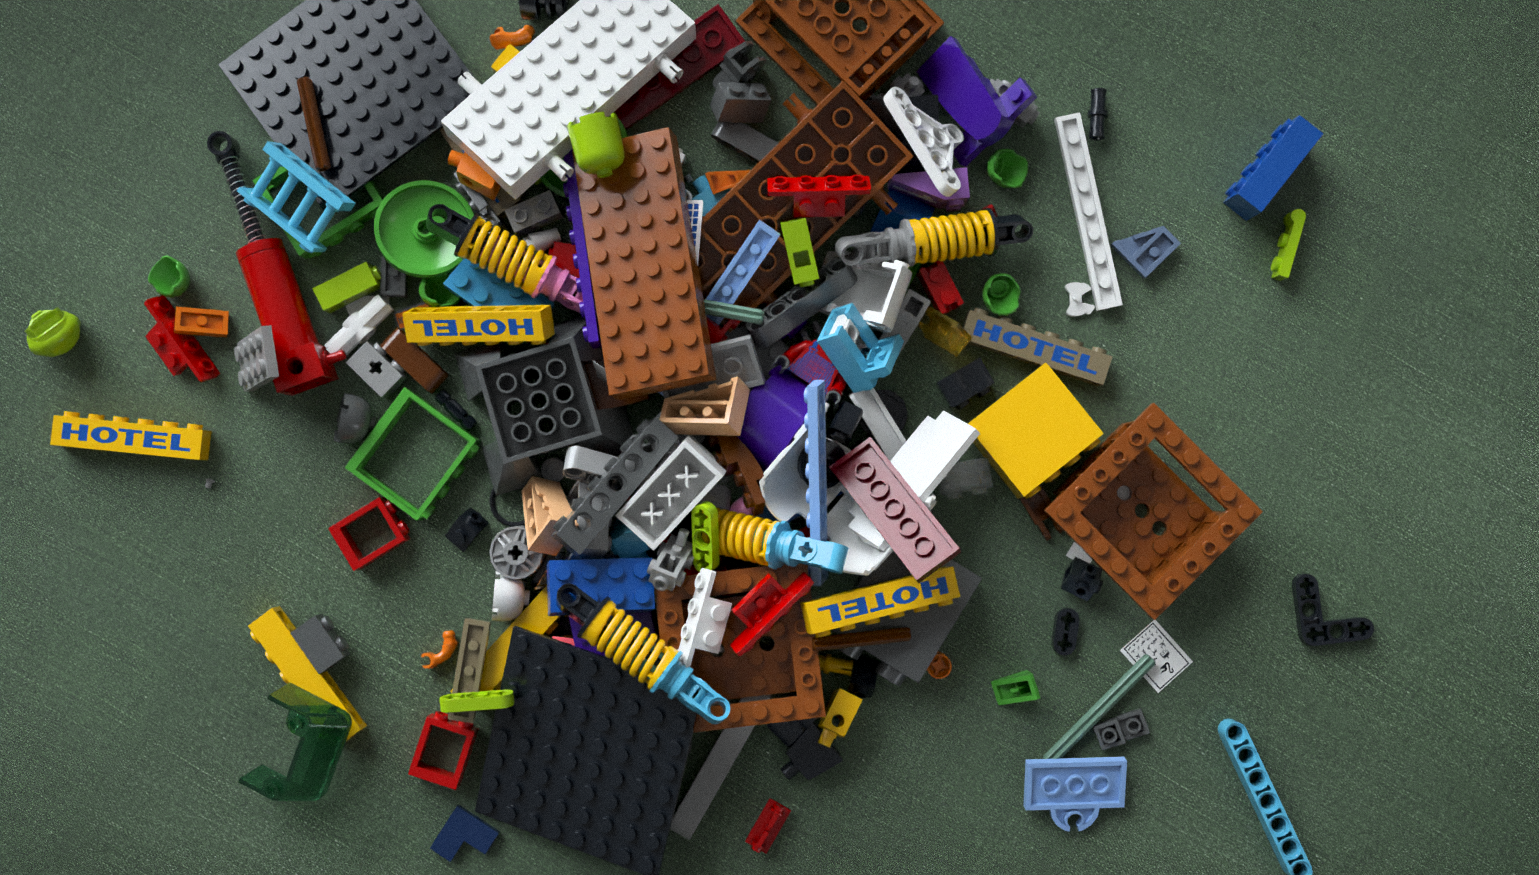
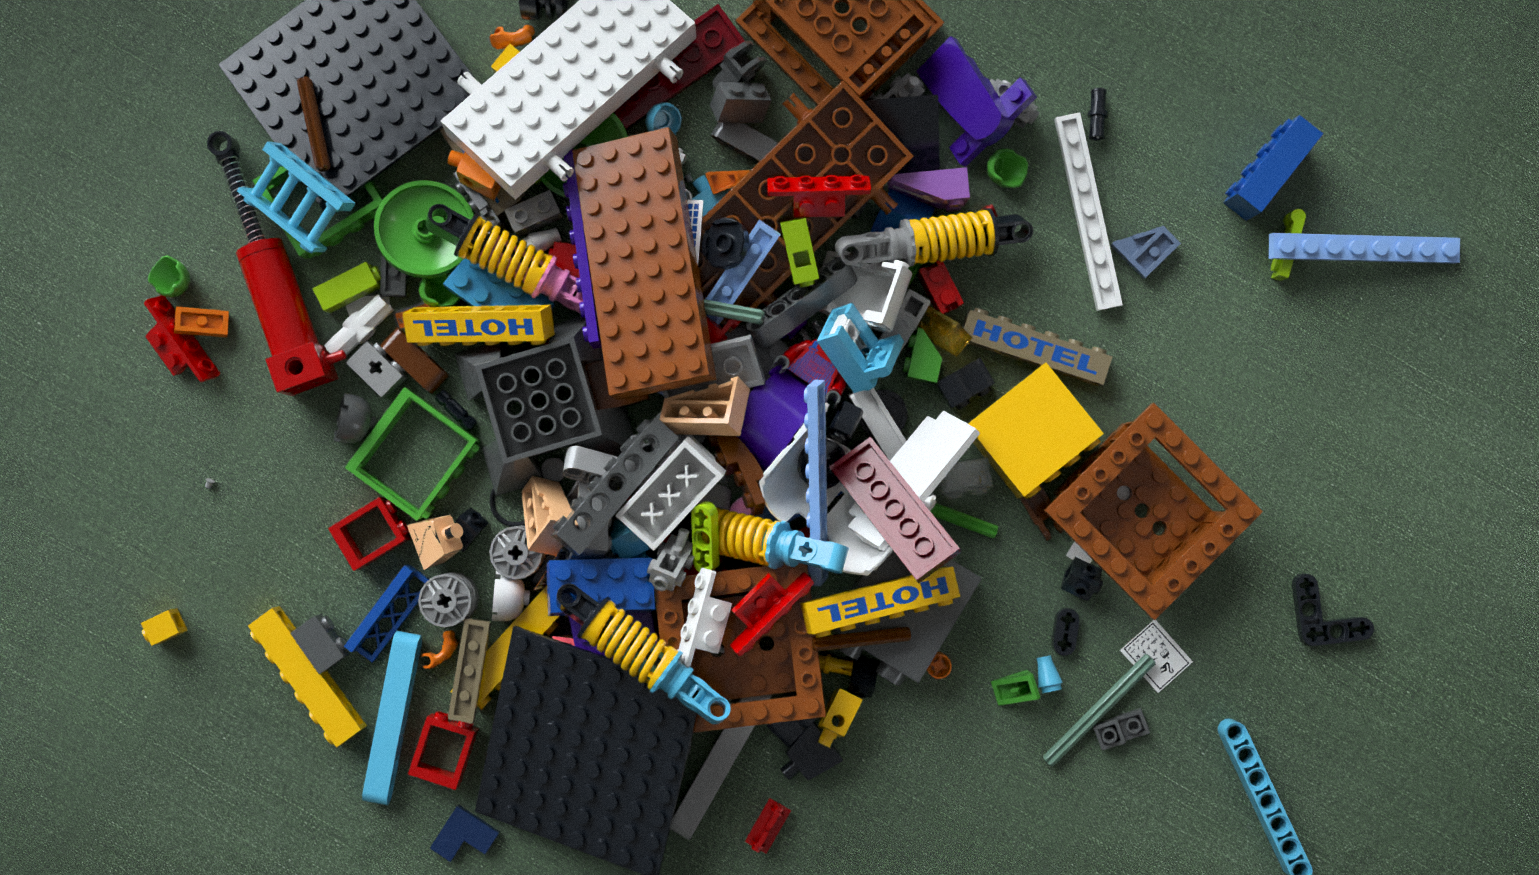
(52, 332): lime helmet -> none
(131, 437): yellow brick -> none
(163, 627): none -> yellow brick
(256, 359): light grey plate -> none
(322, 736): clear green windscreen -> none
(379, 610): none -> blue fence
(392, 718): none -> medium azure beam
(436, 540): none -> light nougat torso
(462, 593): none -> light grey wheel
(476, 701): lime beam -> none
(597, 143): lime cylinder -> none
(601, 373): white sticker -> none
(663, 116): none -> medium azure hair
(725, 243): none -> black tile
(924, 359): none -> bright green slope
(928, 138): white beam -> none
(964, 520): none -> bright green axle
(1001, 294): bright green hair -> none
(1048, 676): none -> medium azure cone
(1074, 787): light blue plate -> none
(1075, 293): white piece -> none
(1364, 248): none -> light blue plate

